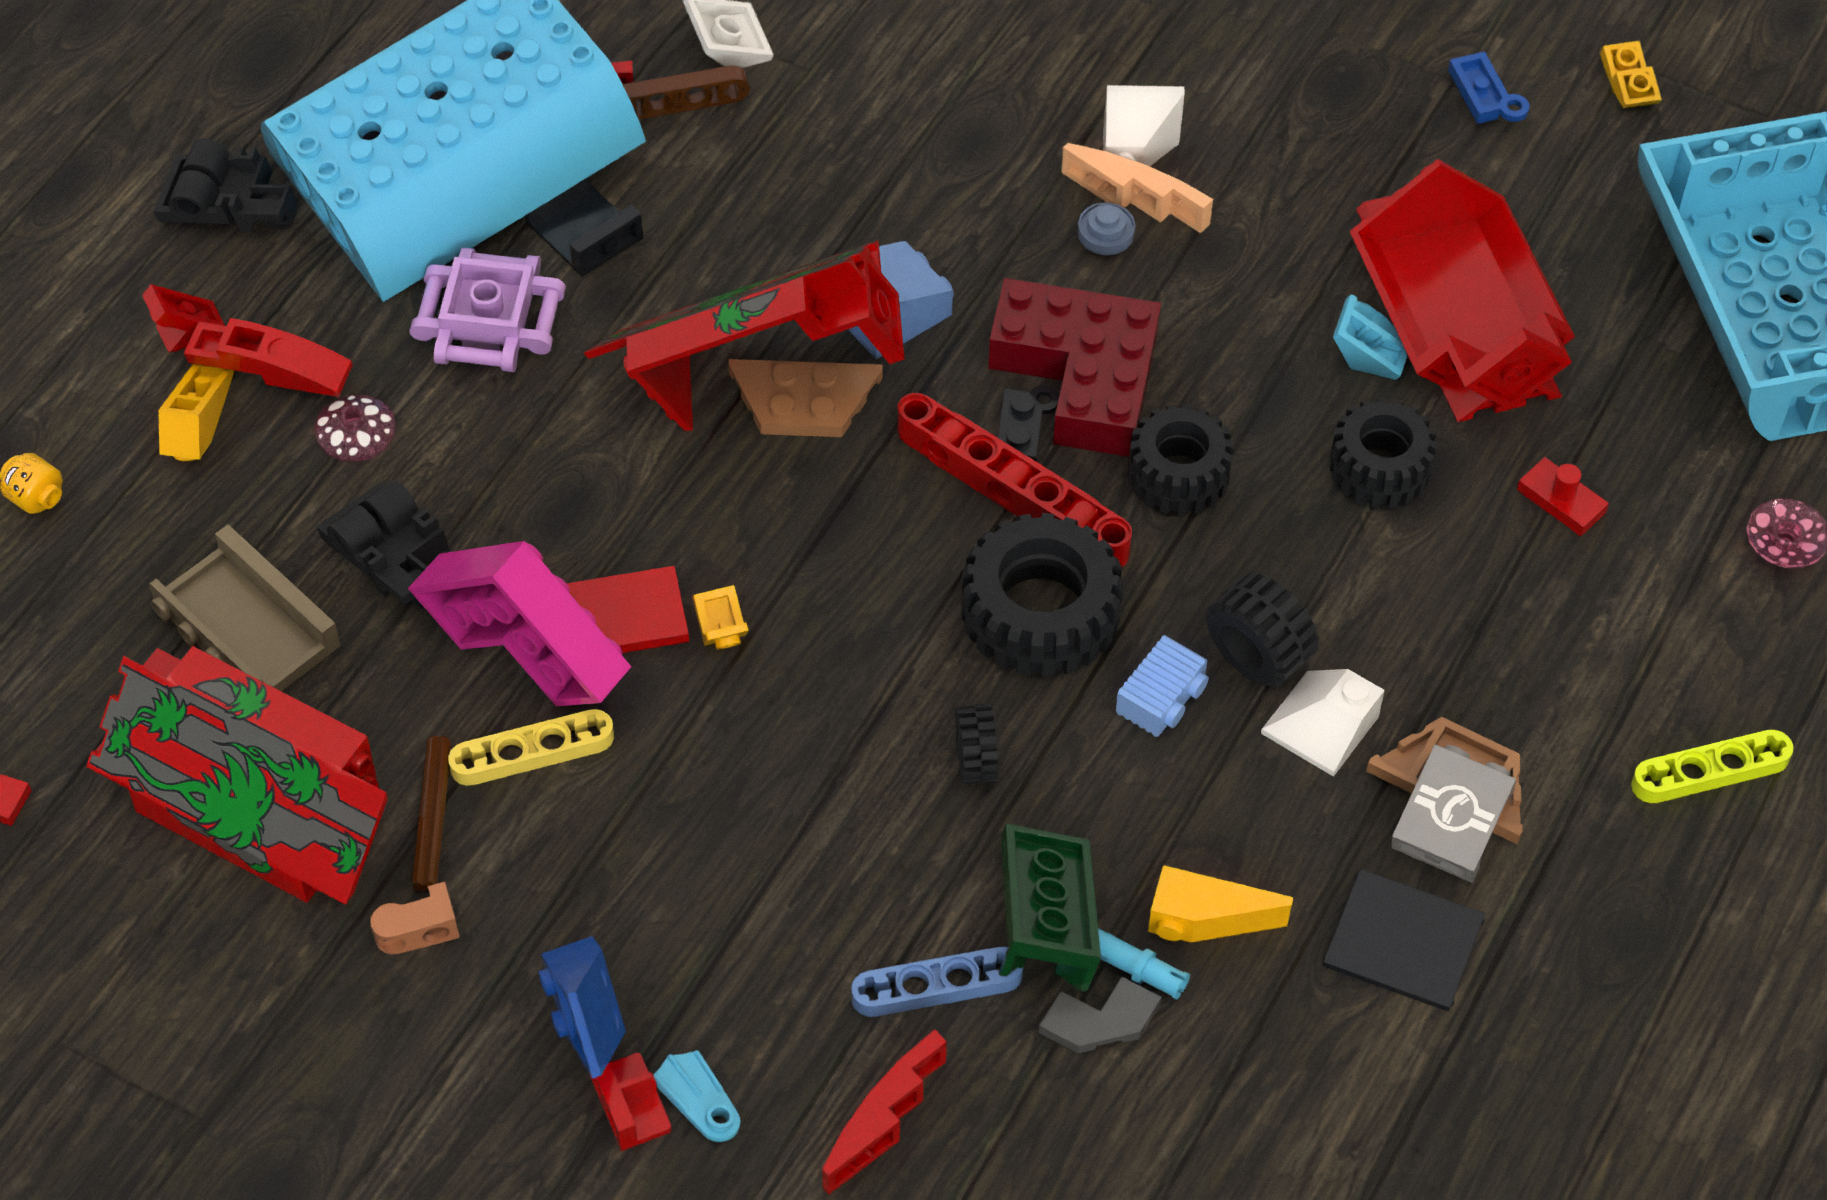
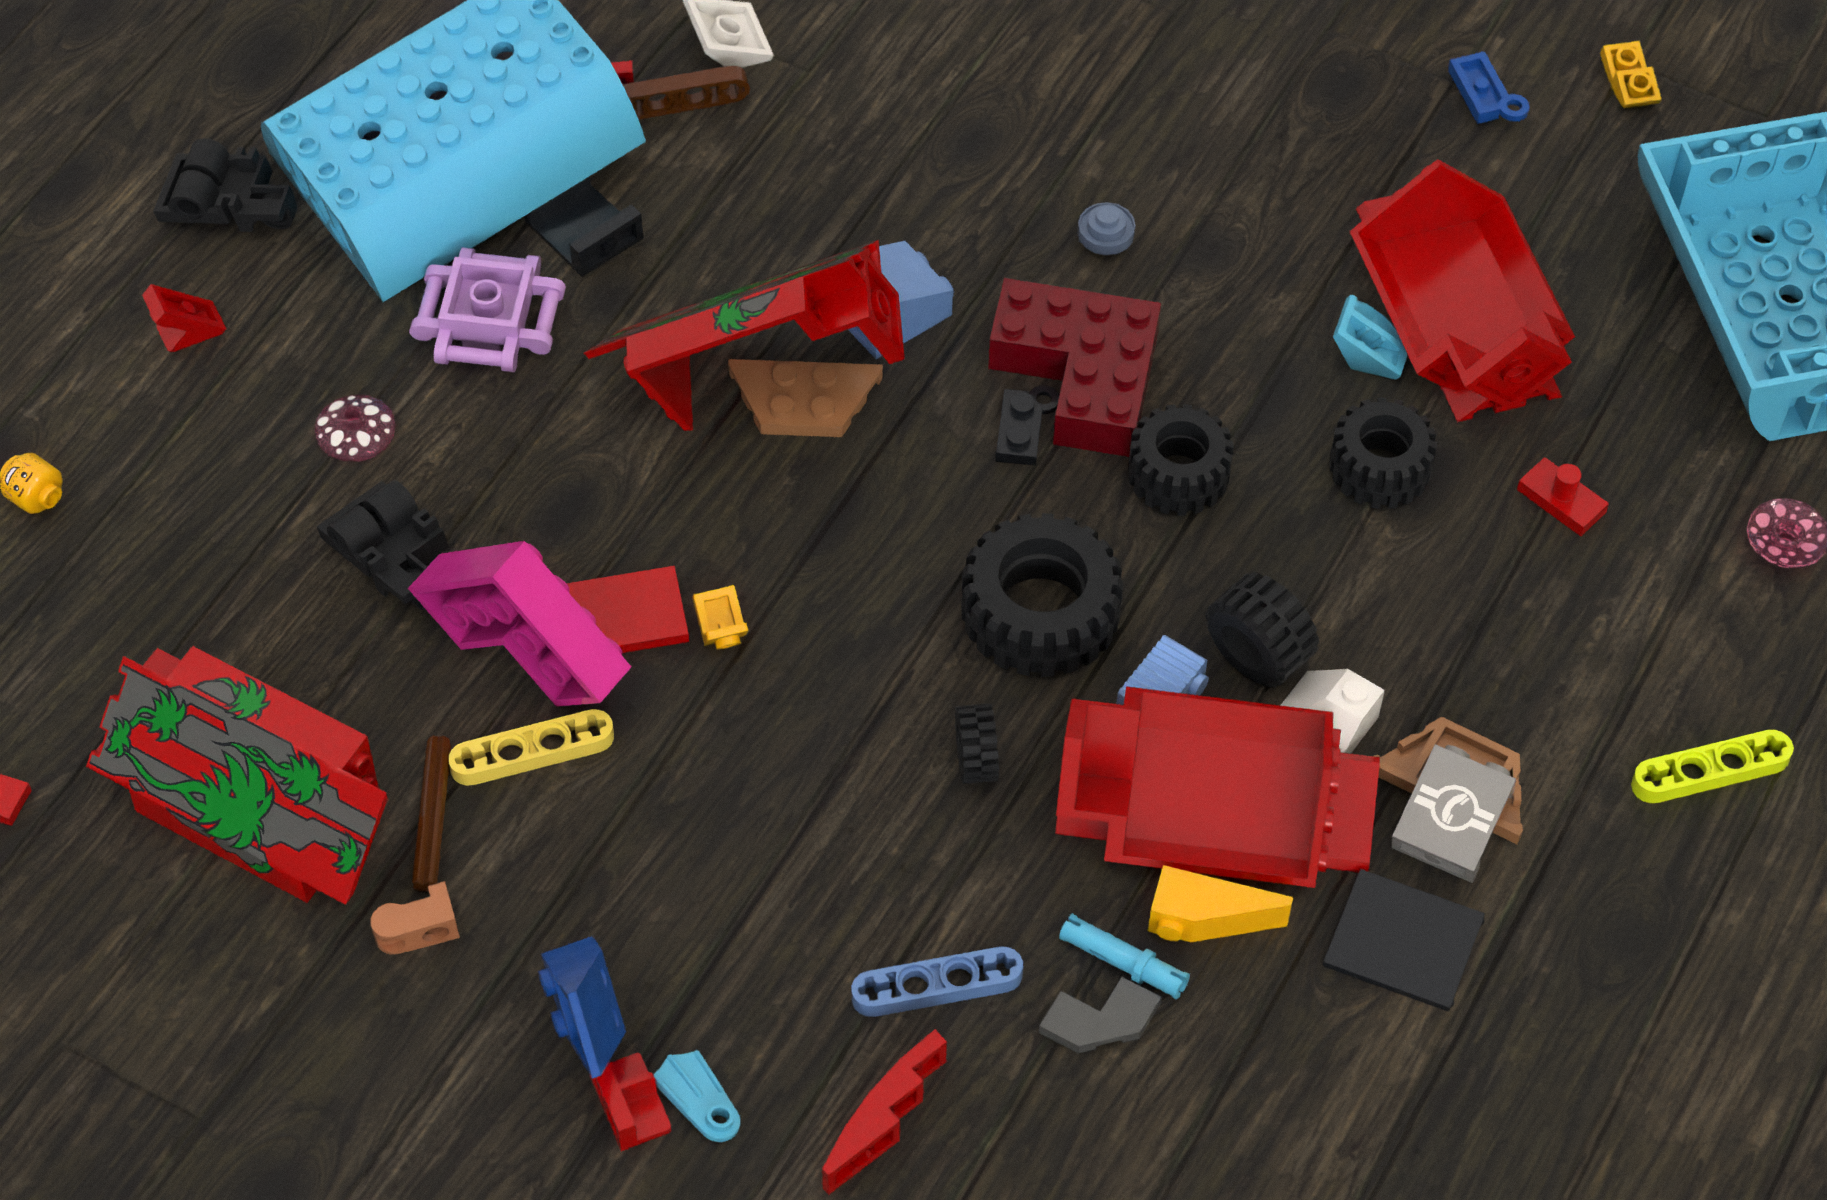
(193, 412): yellow slope -> none
(247, 614): dark tan panel -> none
(269, 352): red slope -> none
(1003, 471): red beam -> none
(1050, 903): dark green plate -> none
(1128, 181): light nougat slope -> none
(1142, 121): white slope -> none
(1216, 787): none -> red panel

